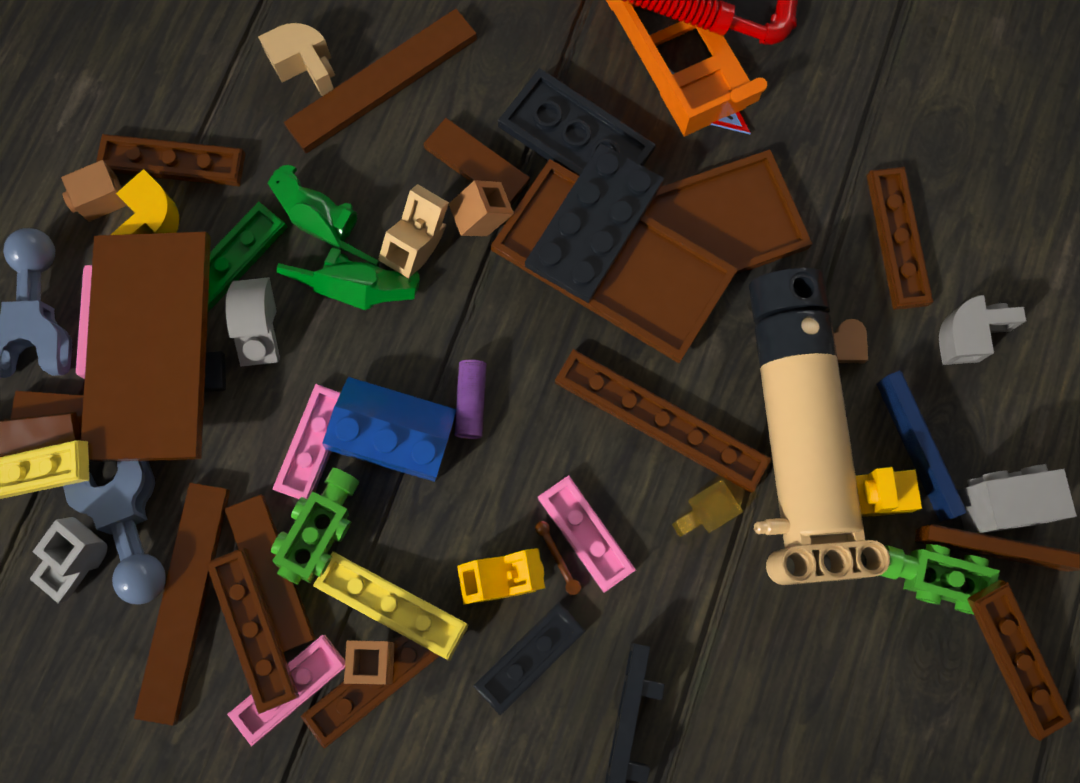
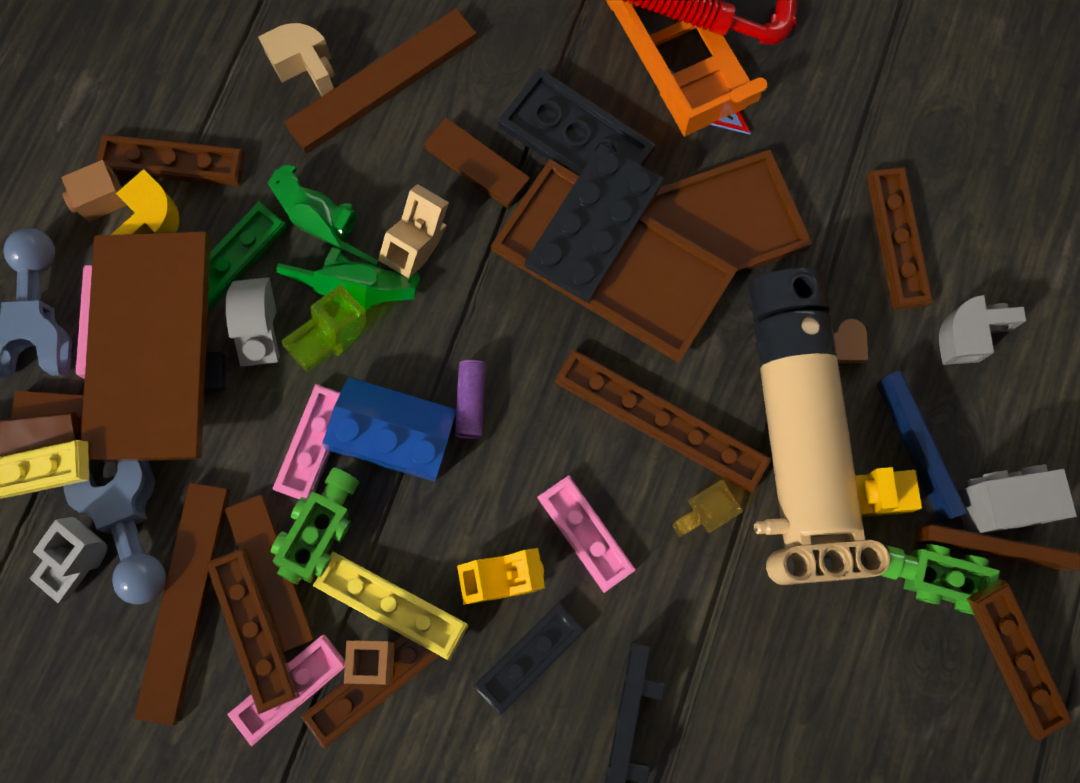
(333, 328): none -> clear neon green brick
(480, 208): medium nougat brick -> none
(572, 586): reddish brown hinge -> none

